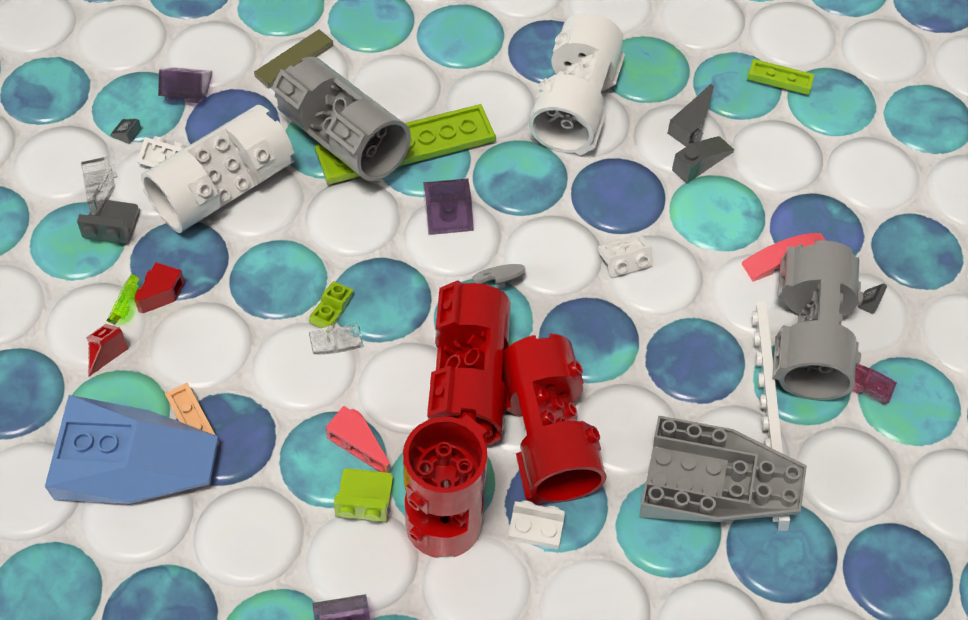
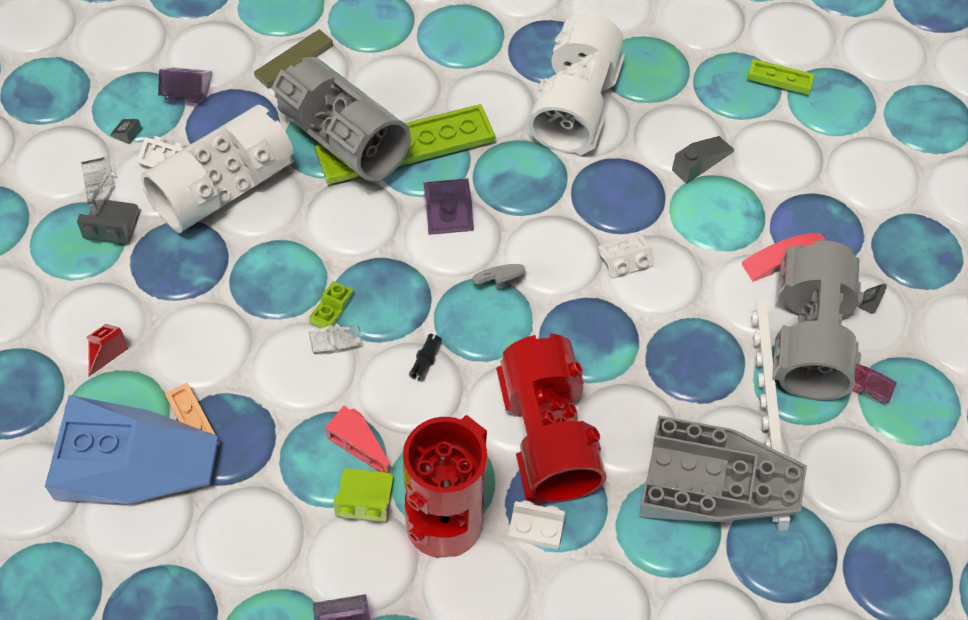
(120, 307): clear neon green plate -> none
(160, 288): red slope -> none
(425, 357): none -> black pin
(469, 362): red cylinder -> none
(689, 122): dark grey slope -> none

